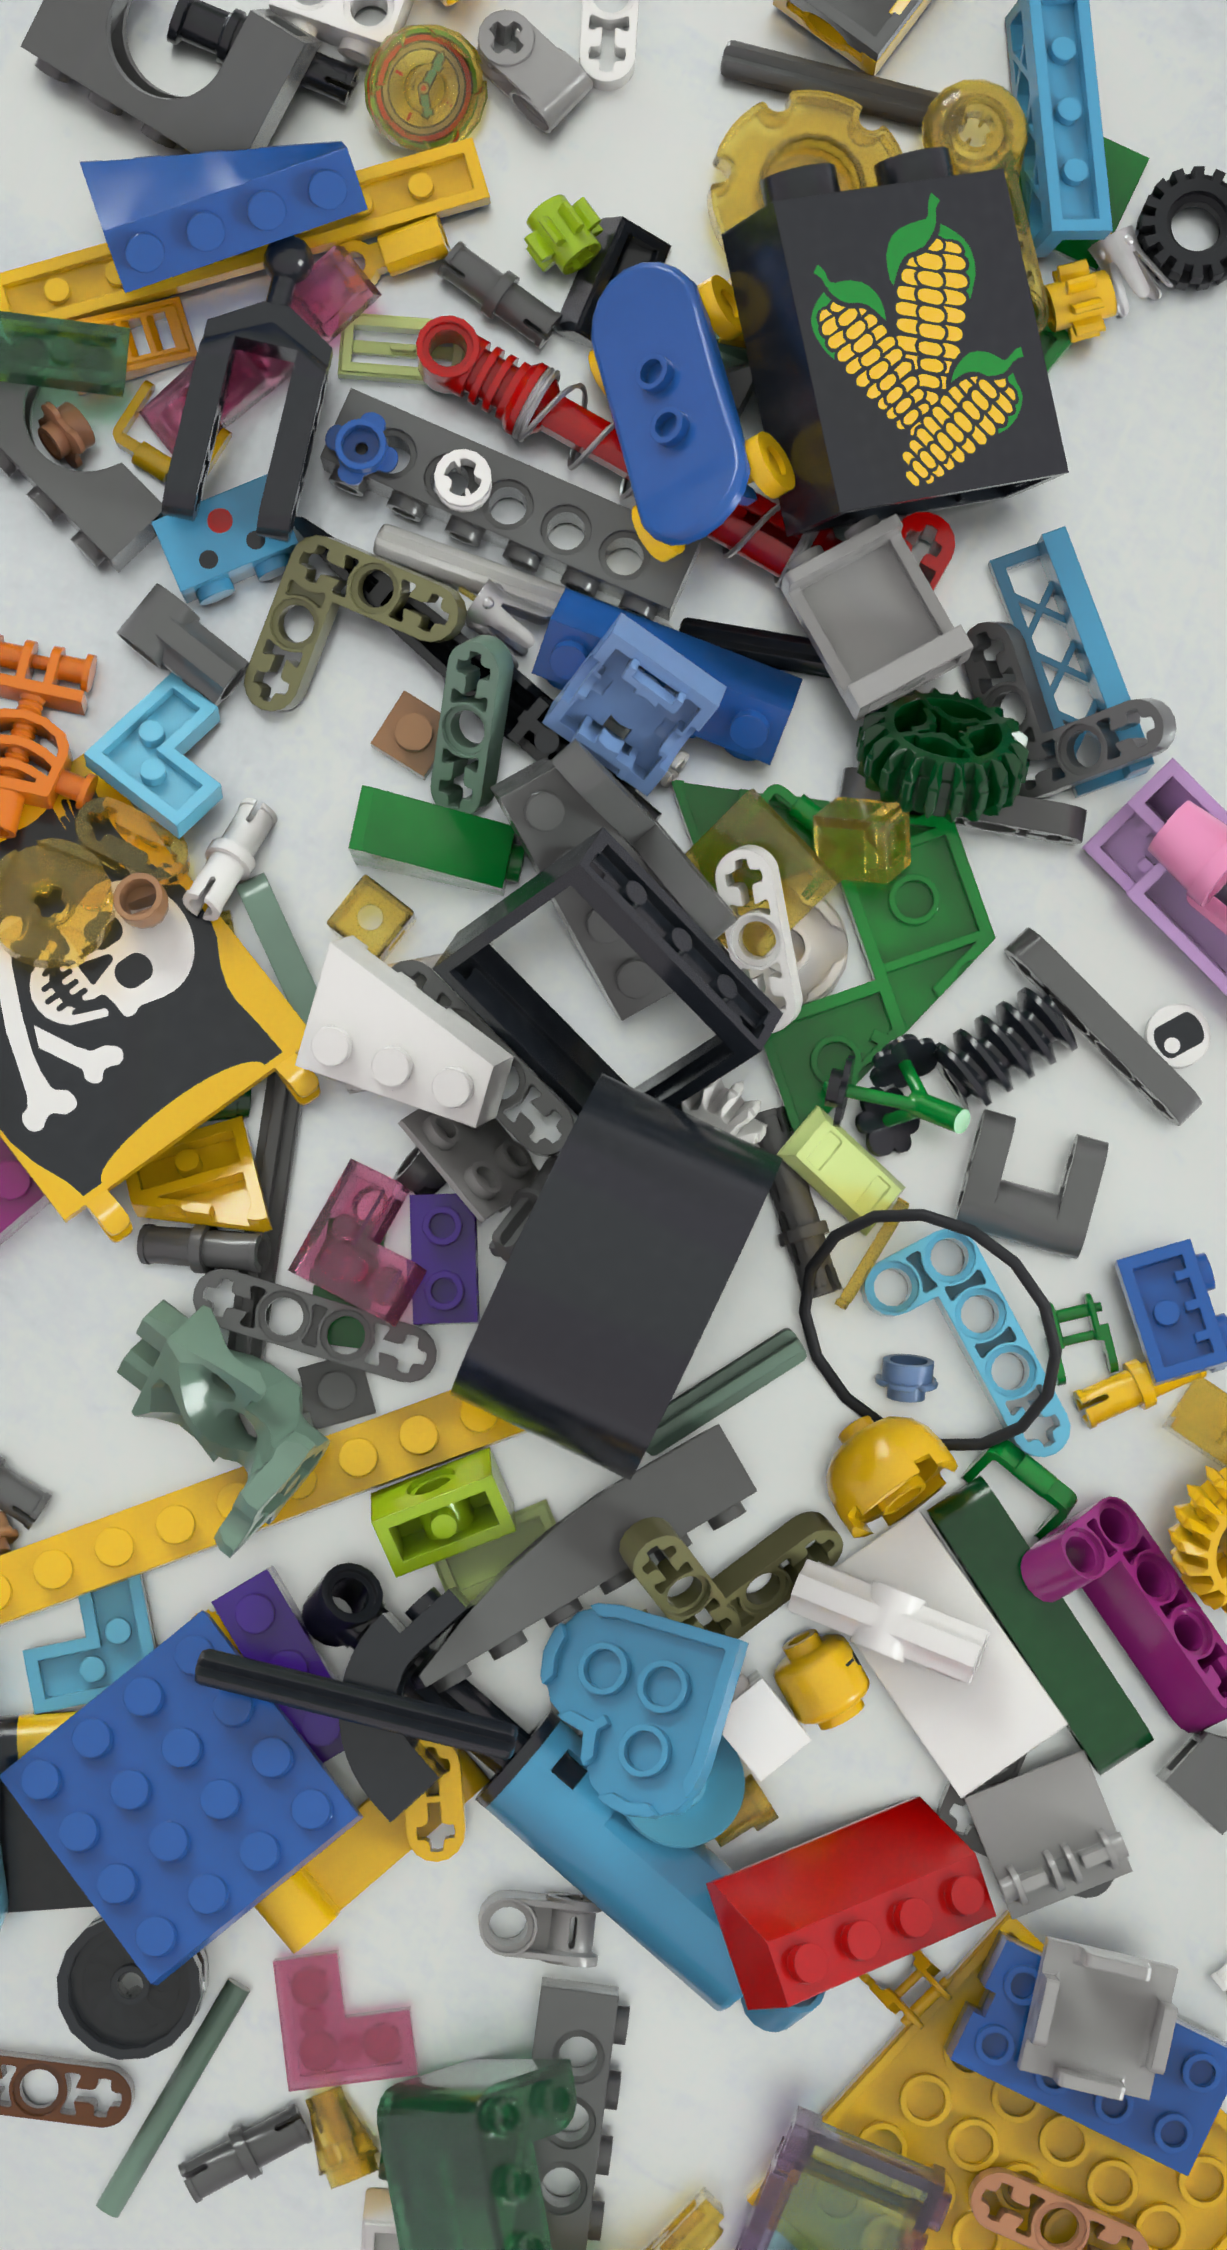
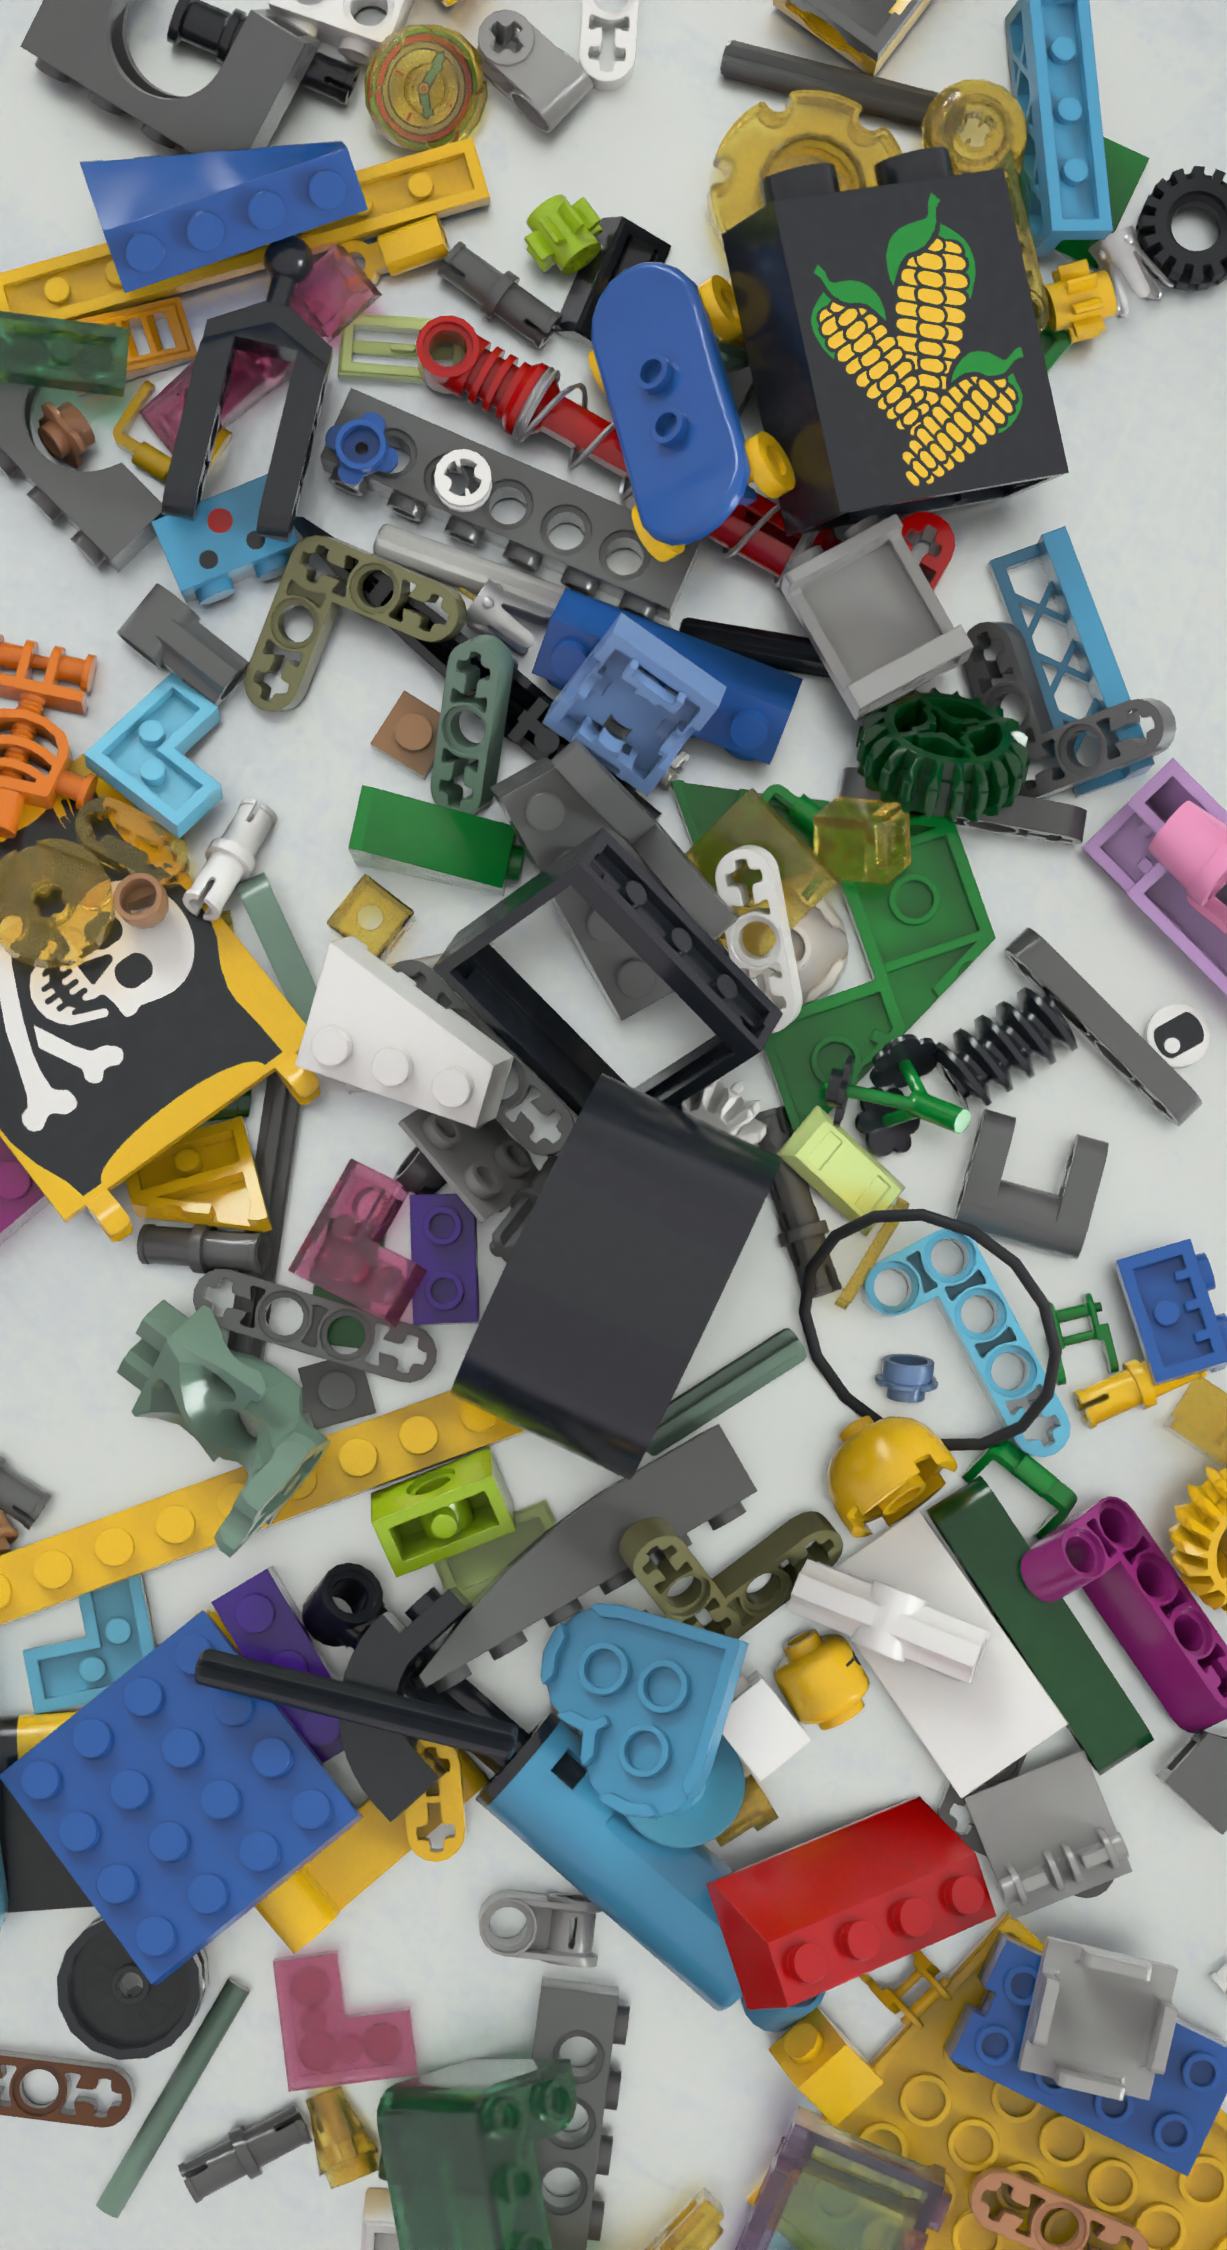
(825, 2066): none -> yellow brick

